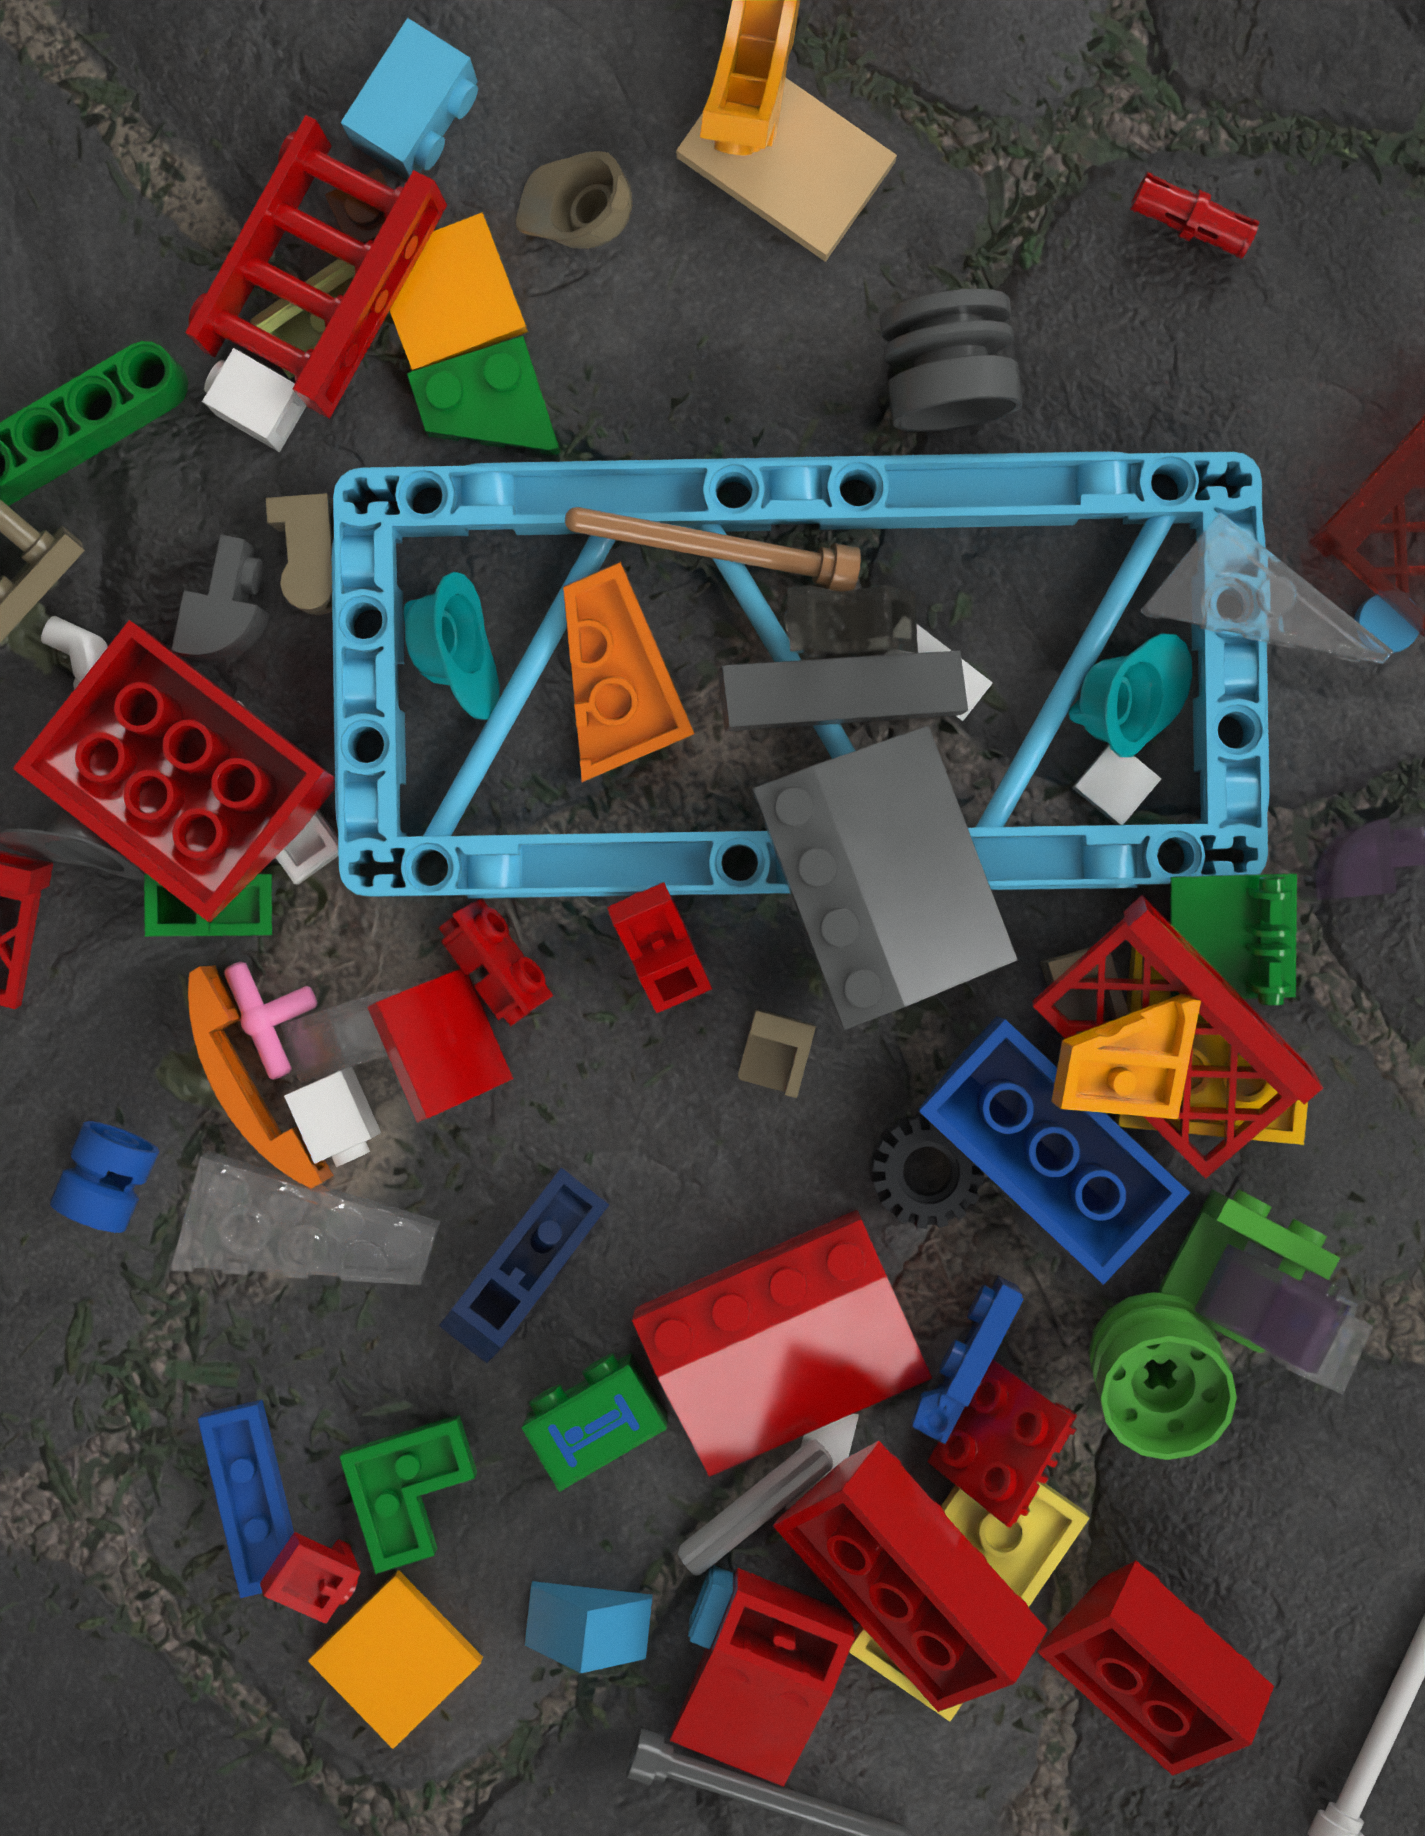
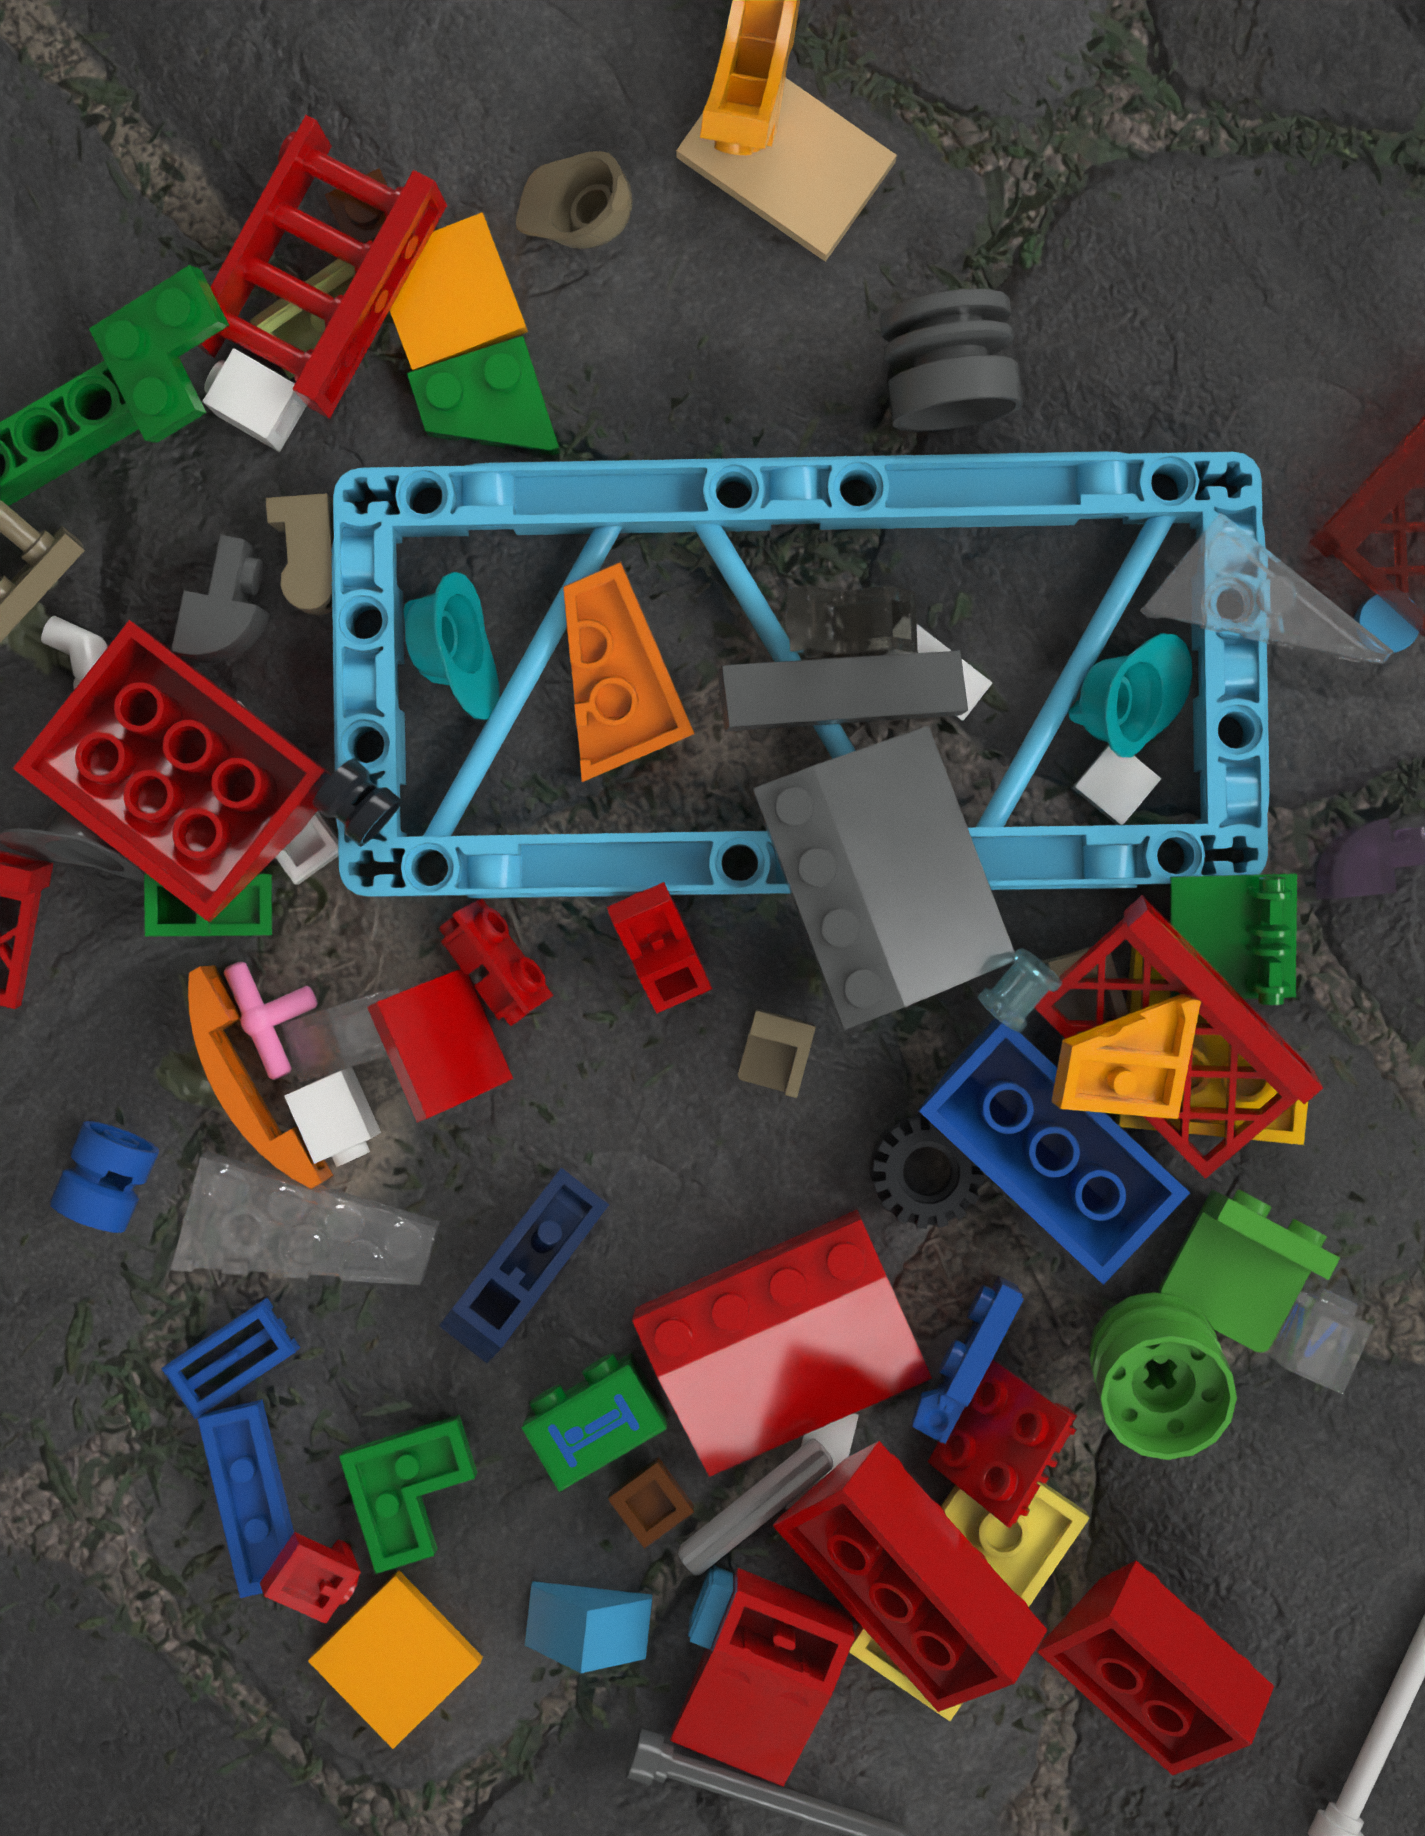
(145, 346): none -> green plate
(273, 1329): none -> blue tile
(356, 802): none -> black wheel
(411, 101): medium azure brick -> none
(651, 1502): none -> reddish brown plate
(831, 567): medium nougat piece -> none
(1019, 990): none -> clear light blue bush
(1194, 215): red pin -> none
(1272, 1307): clear purple brick -> none

